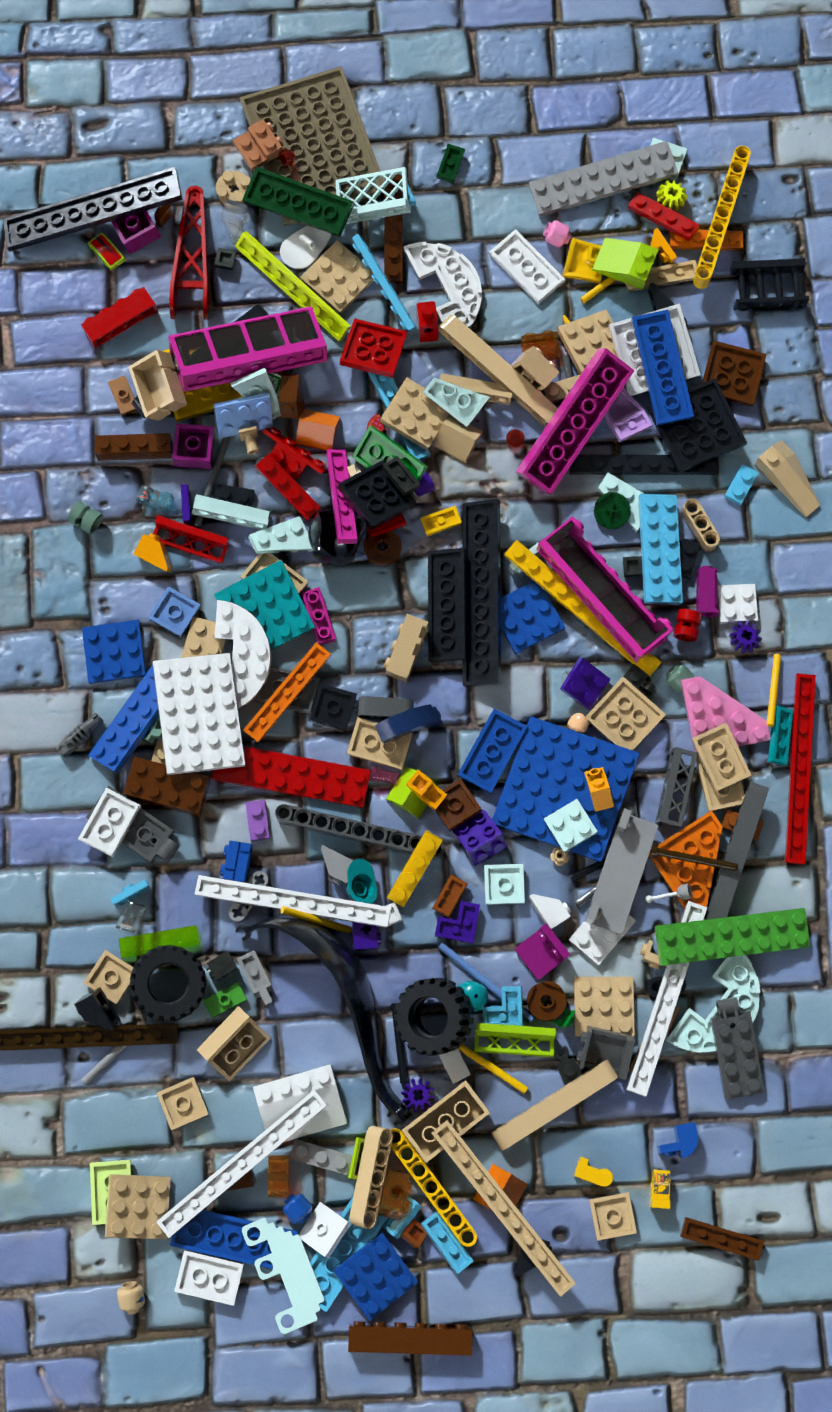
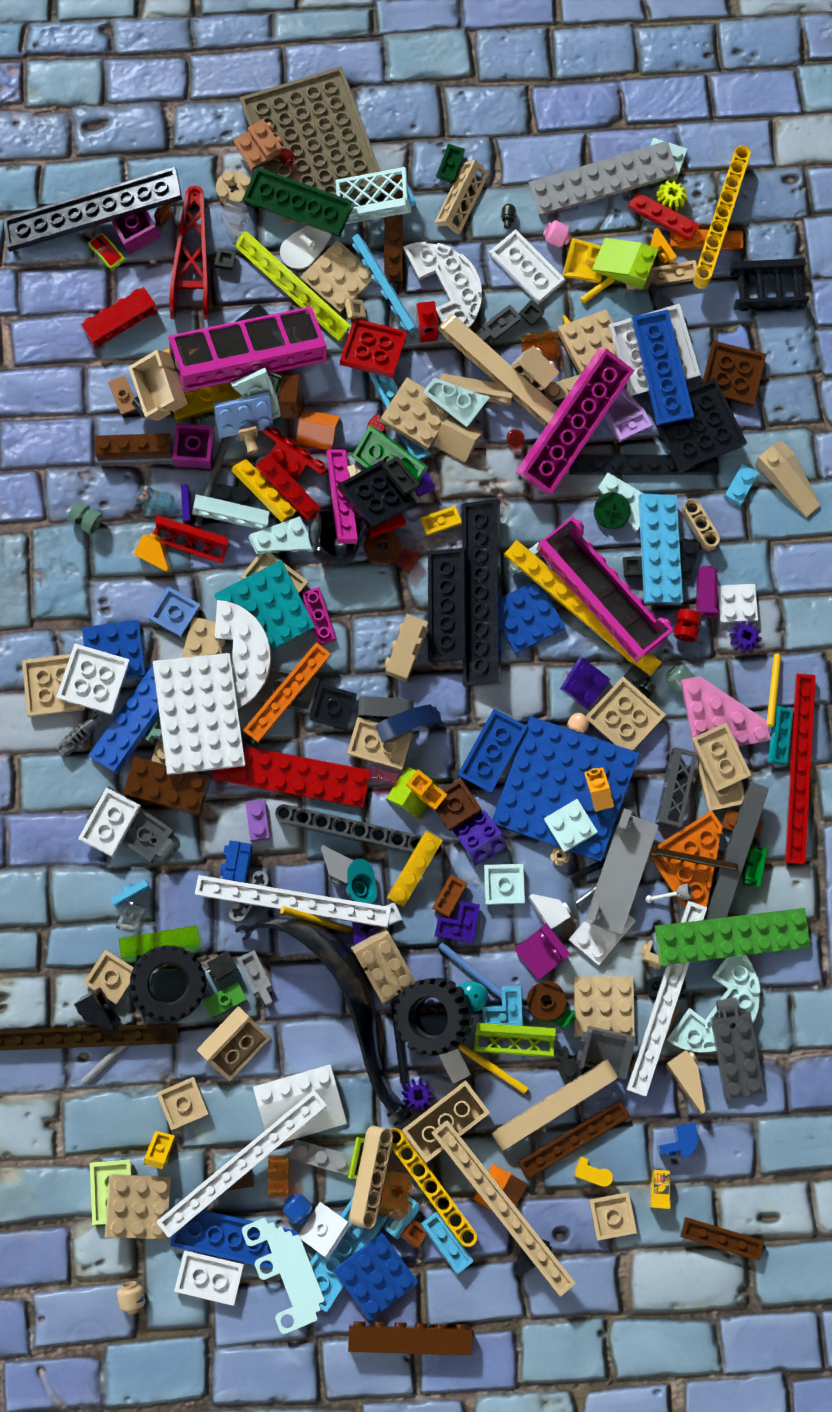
(42, 684): none -> tan plate
(93, 679): none -> white plate
(159, 1150): none -> yellow slope
(264, 490): none -> yellow plate
(355, 309): none -> tan plate
(383, 965): none -> tan piece
(406, 560): none -> clear red plate
(458, 191): none -> tan fence
(499, 324): none -> dark grey hinge
(508, 215): none -> pearl dark grey cylinder
(531, 313): none -> pearl dark grey plate
(573, 1139): none -> reddish brown tile
(687, 1075): none -> tan slope
(755, 866): none -> green hinge

